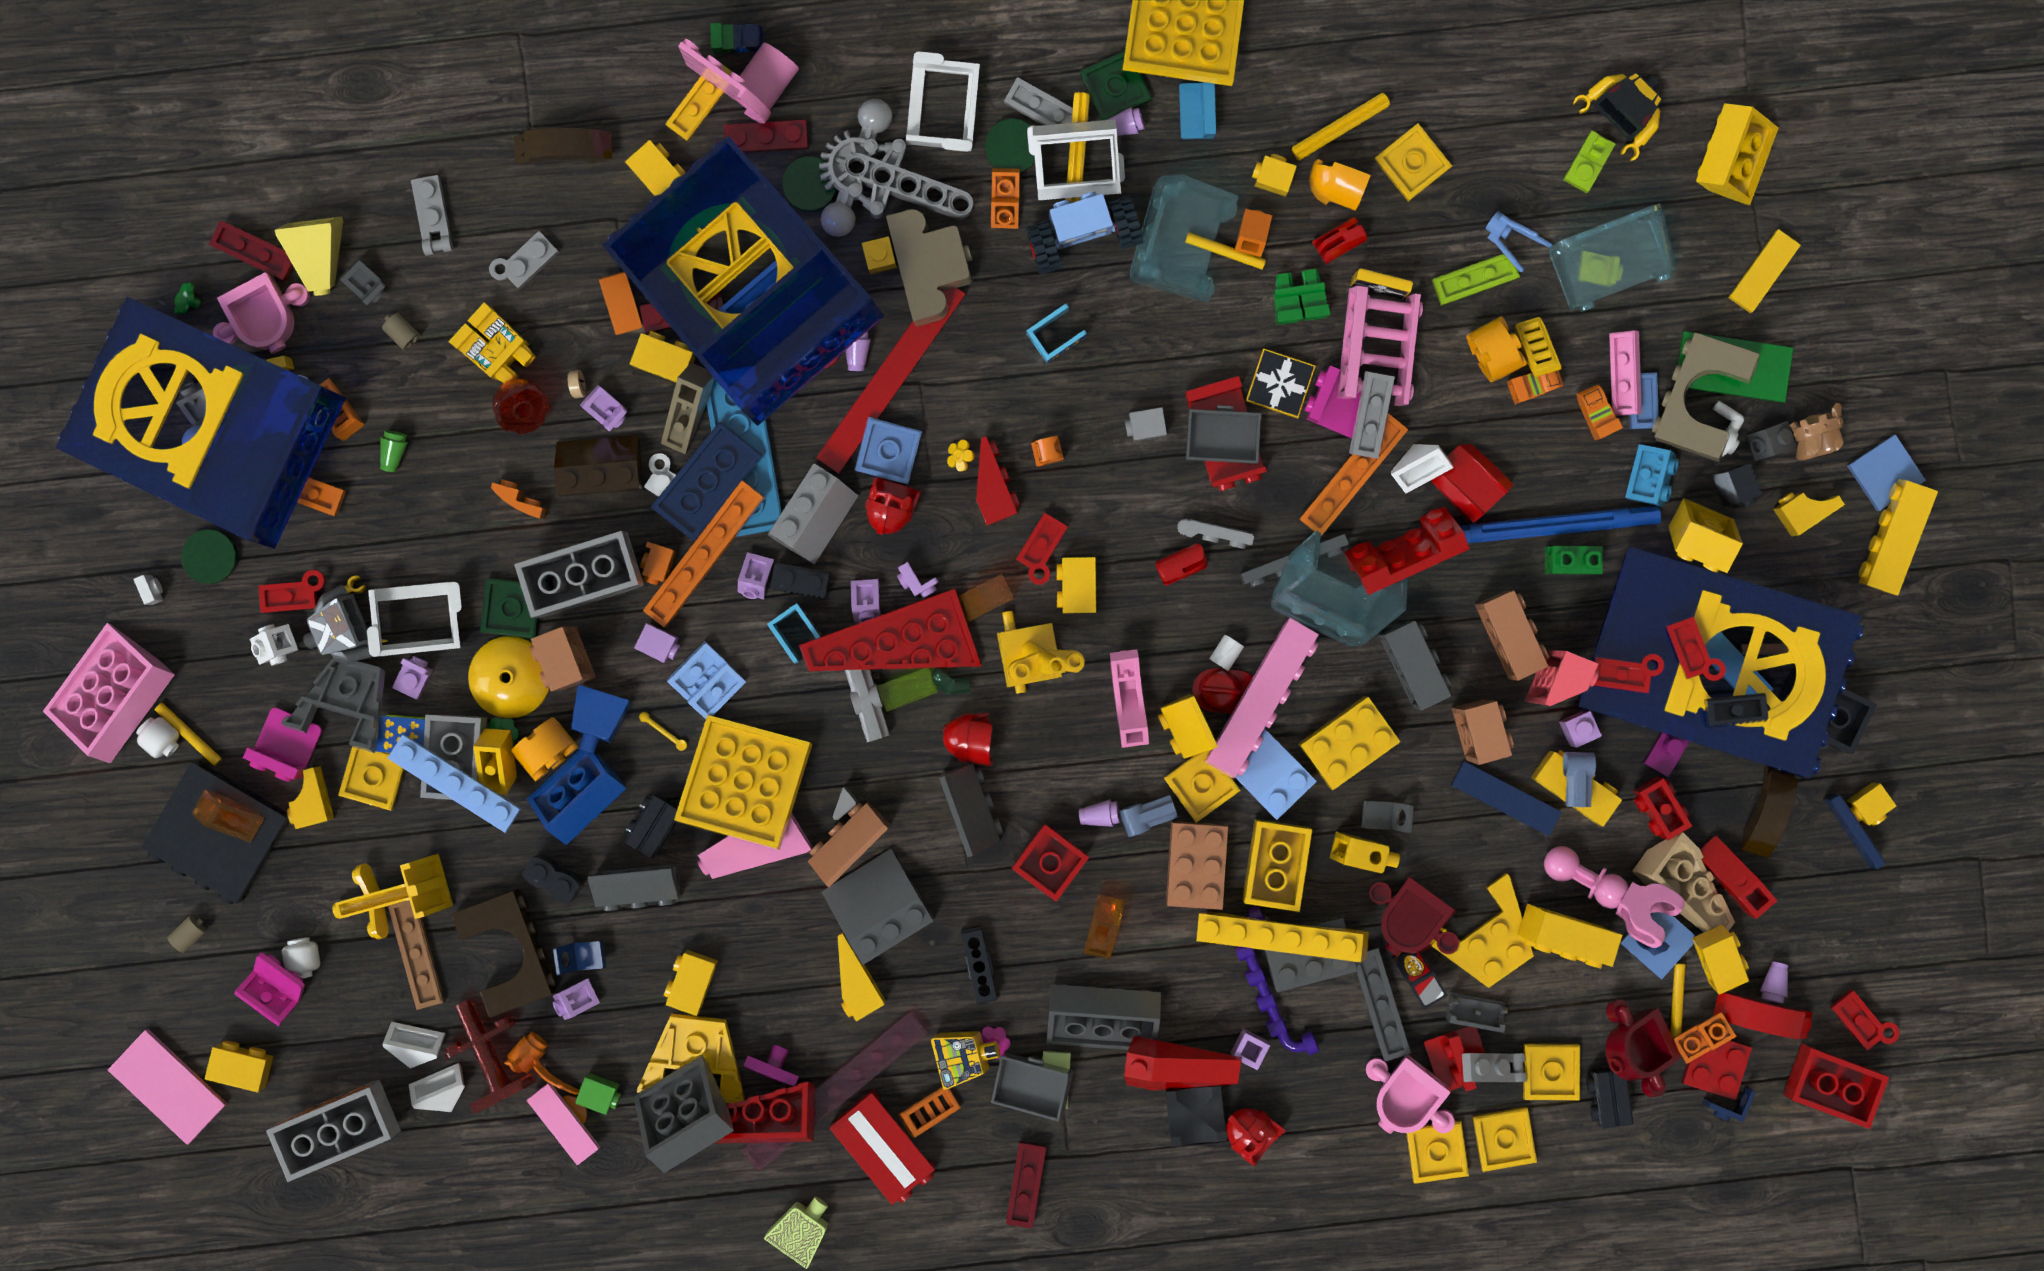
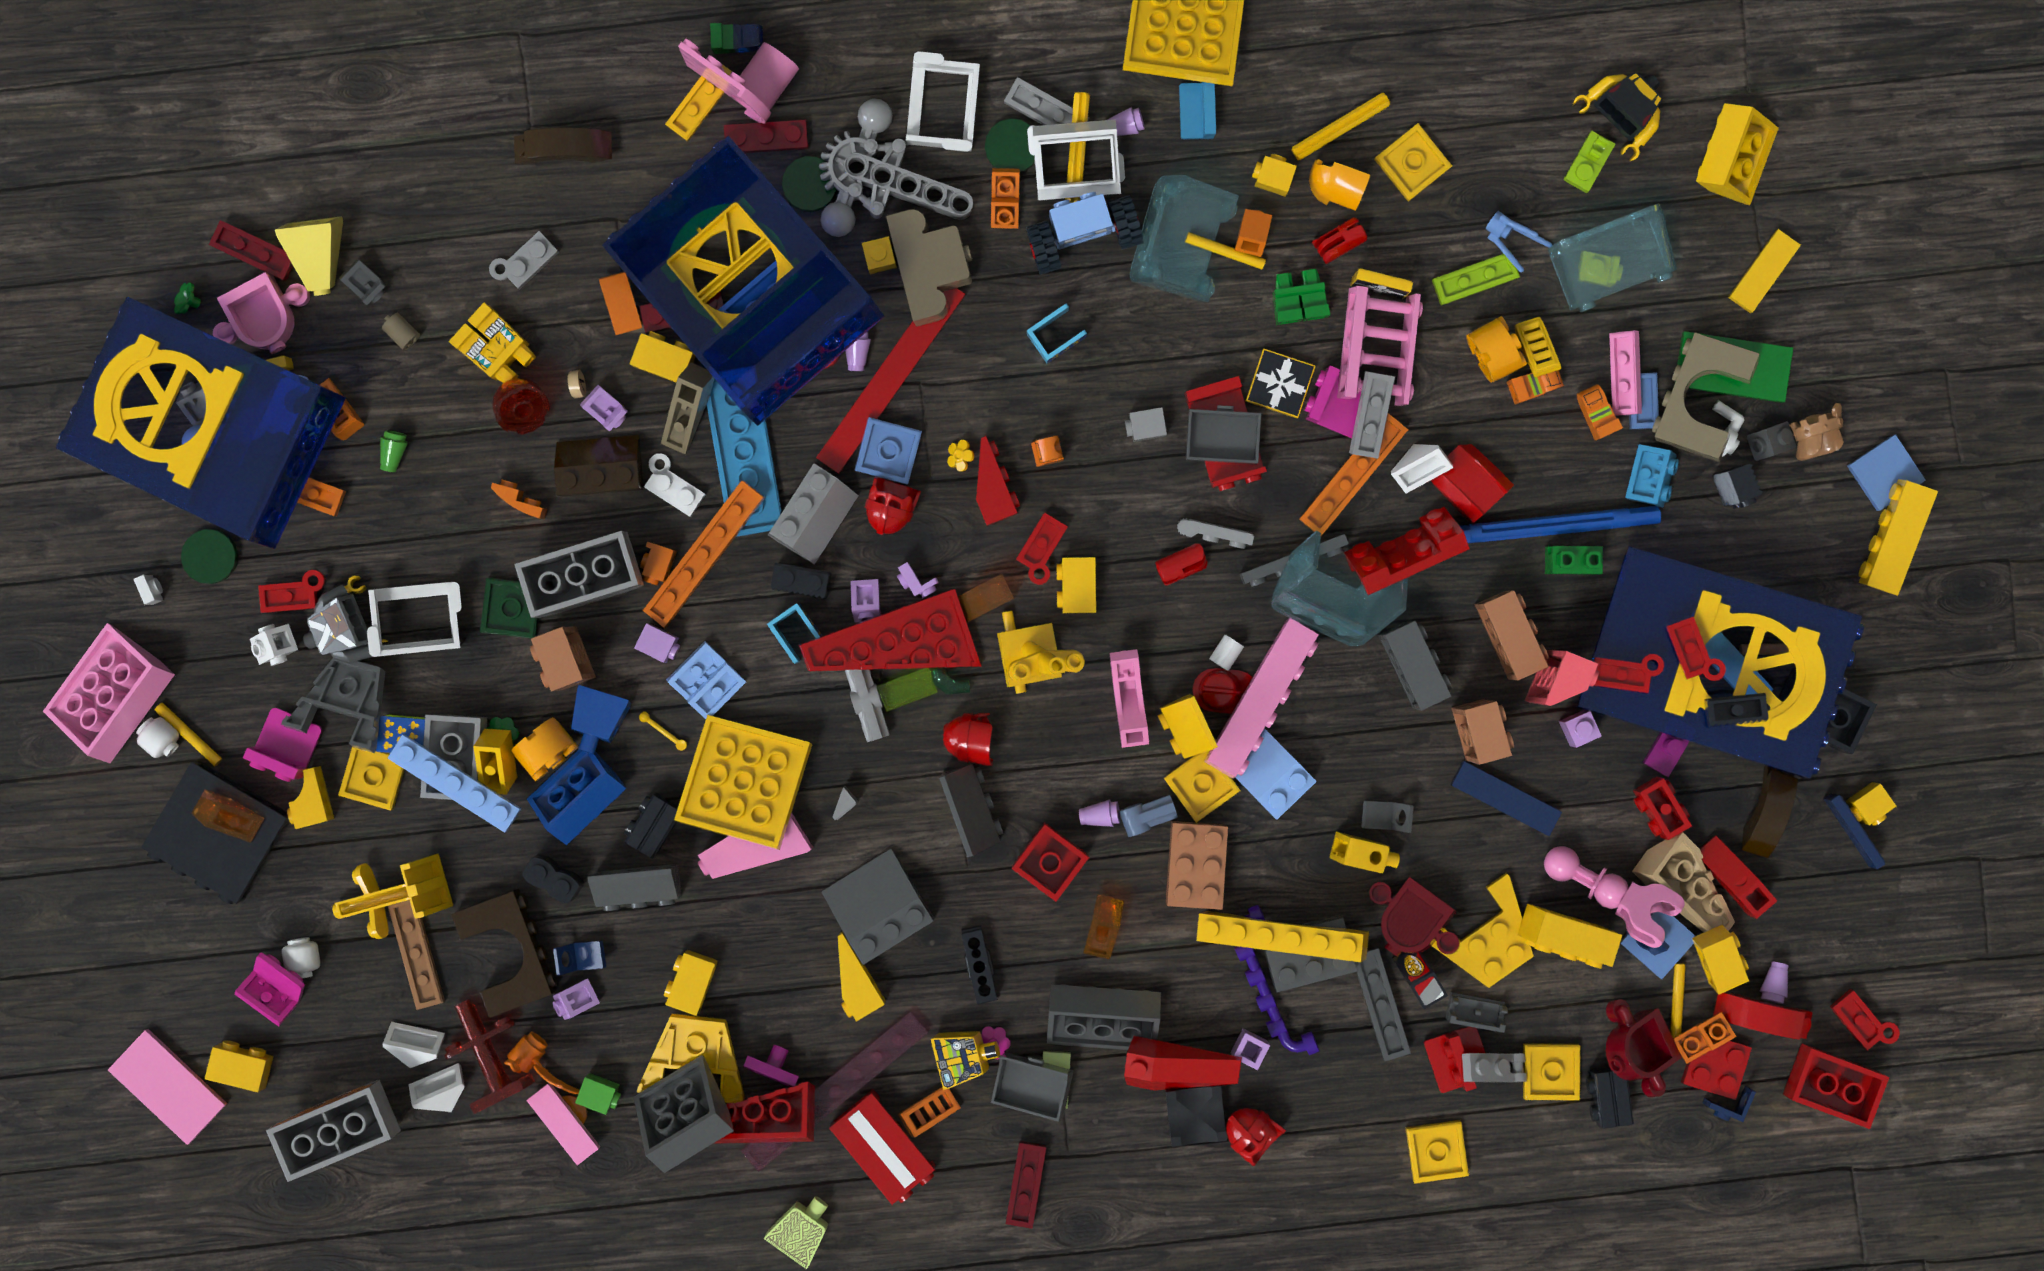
(187, 933): dark tan piece -> none
(413, 677): lavender bracket -> none
(432, 214): light grey plate -> none
(523, 691): yellow dish -> none
(653, 168): yellow brick -> none
(706, 481): dark blue tile -> none
(754, 576): lavender bracket -> none
(847, 842): nougat slope -> none
(1113, 88): dark green tile -> none
(1277, 865): yellow brick -> none
(1349, 742): yellow brick -> none
(1409, 1096): bright pink piece -> none
(1504, 1139): yellow tile -> none
(1579, 770): sand blue piece -> none
(1603, 797): yellow brick -> none
(1705, 536): yellow brick -> none
(1802, 513): yellow arch -> none

